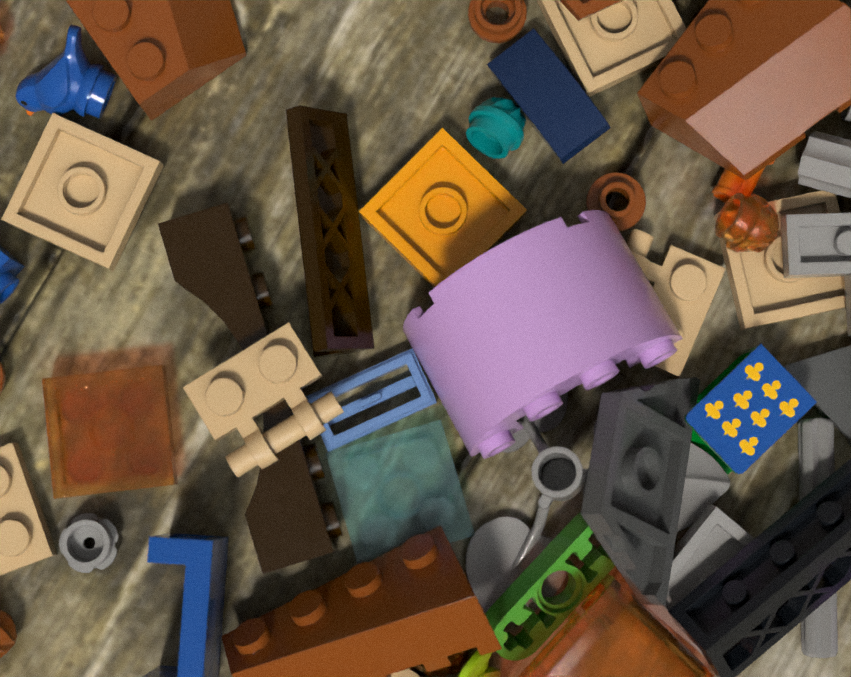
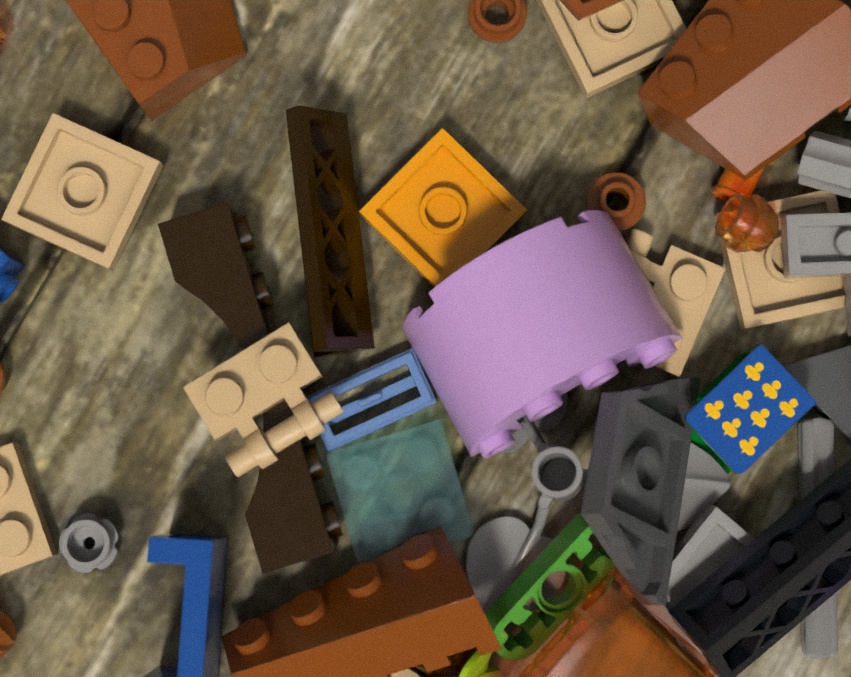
(68, 83): blue animal -> none
(109, 431): clear orange plate -> none
(496, 127): teal plate -> none
(548, 96): dark blue slope -> none

